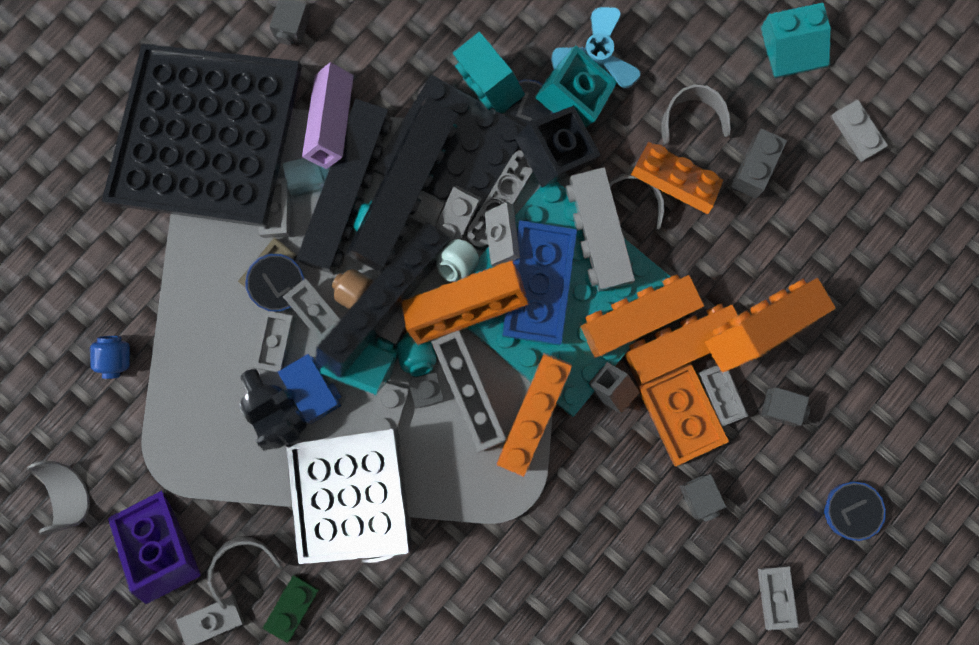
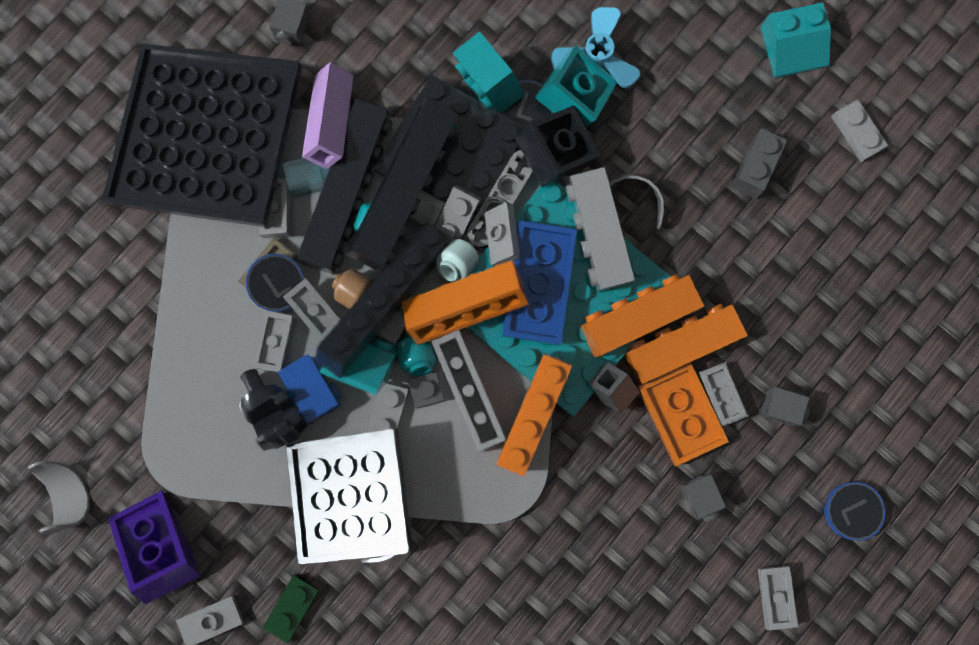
(110, 356): blue head -> none
(227, 545): light grey piece -> none
(678, 177): orange plate -> none
(698, 93): light grey piece -> none
(768, 324): orange brick -> none

